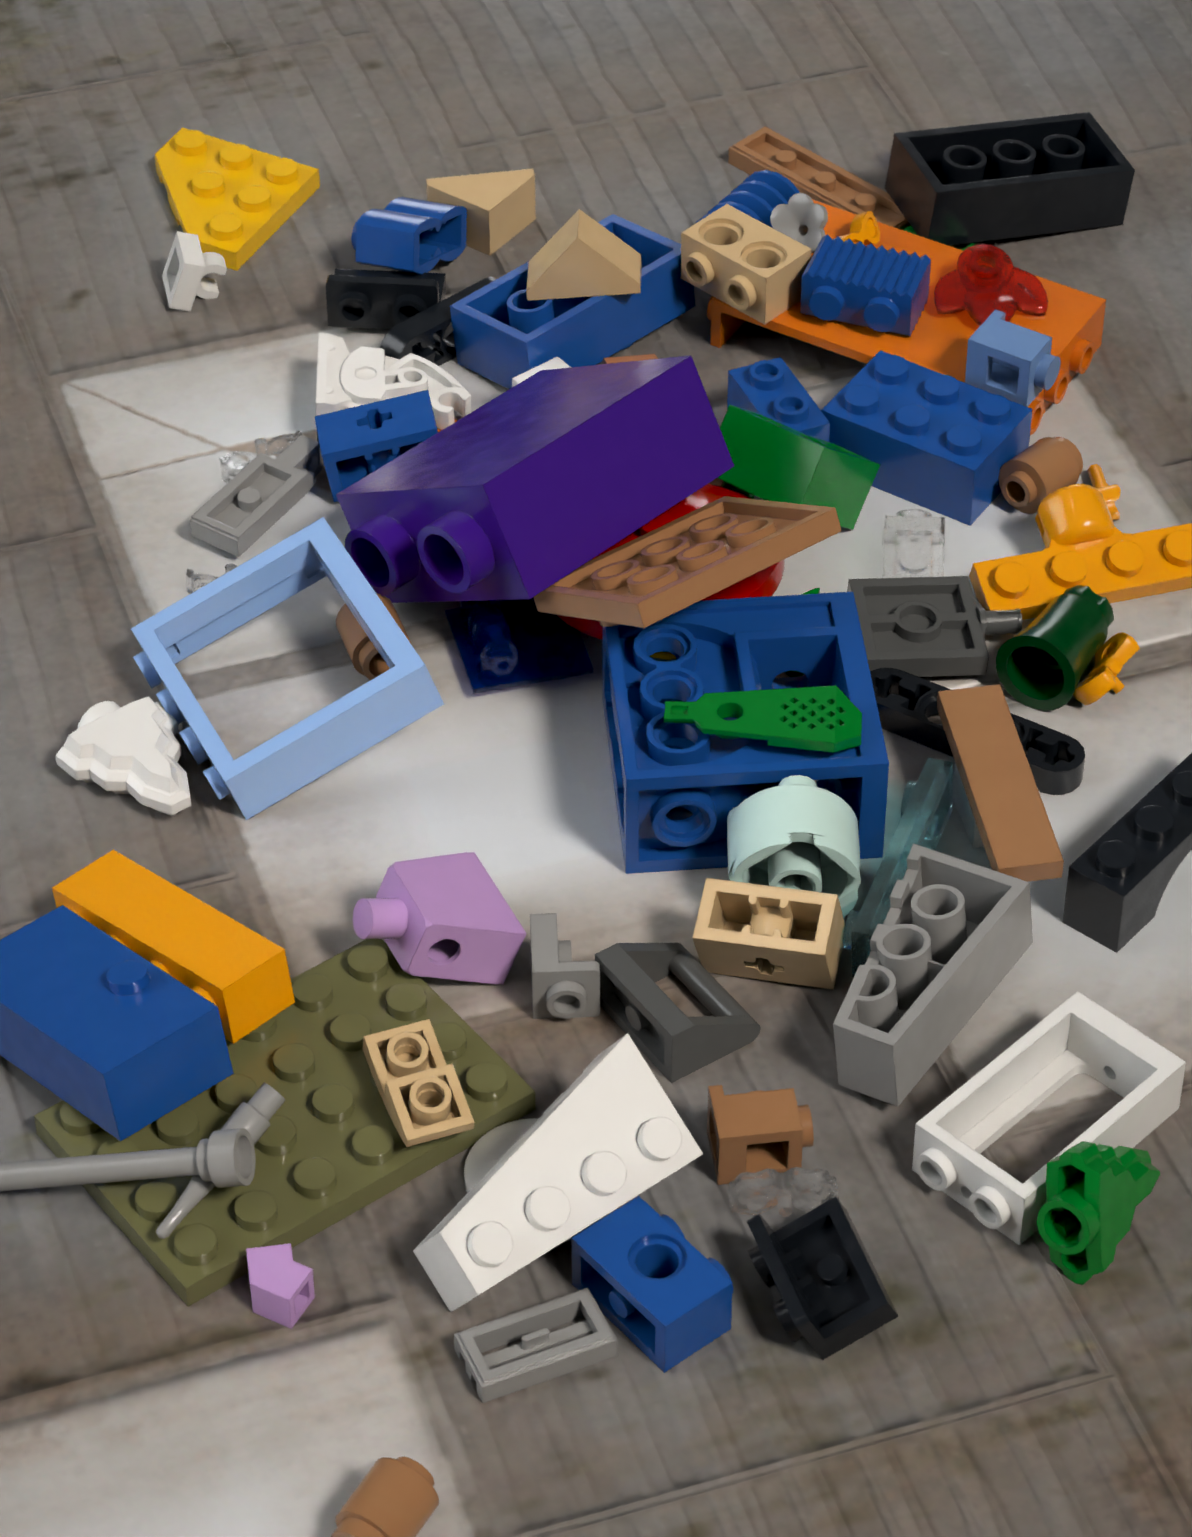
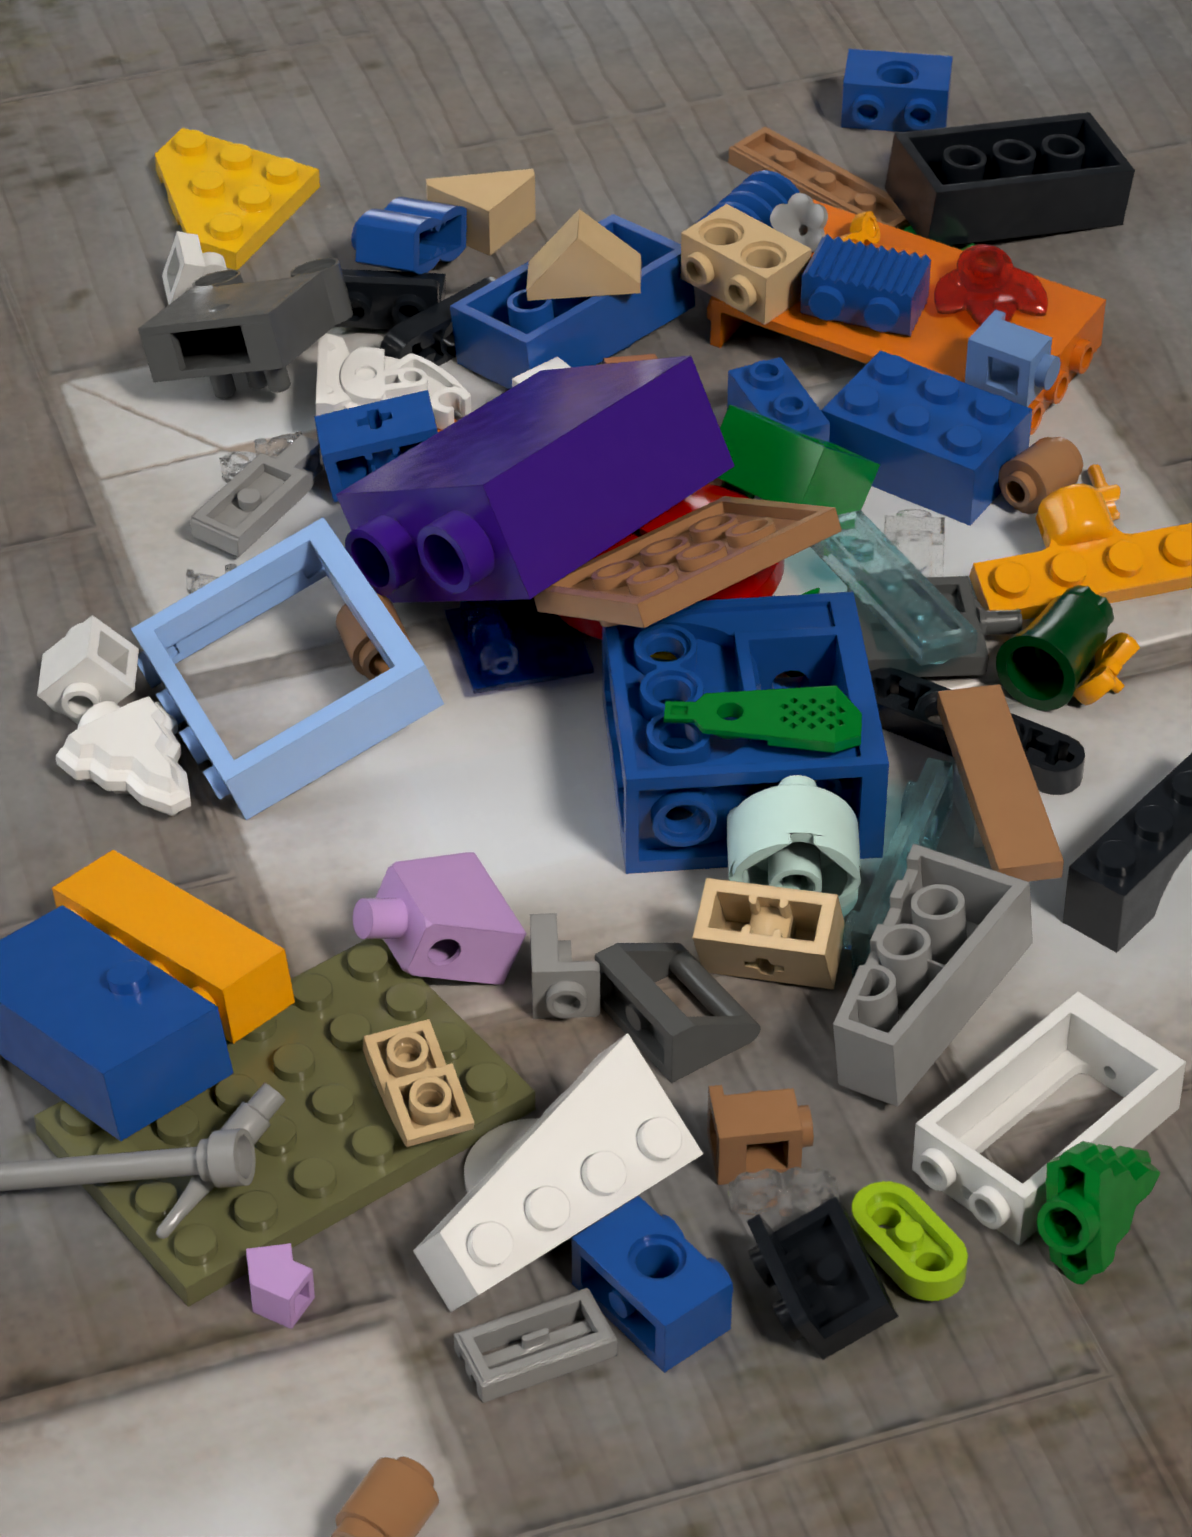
(86, 669): none -> white brick
(245, 327): none -> dark grey piece
(895, 91): none -> blue brick
(896, 591): none -> clear light blue plate
(919, 1249): none -> lime plate

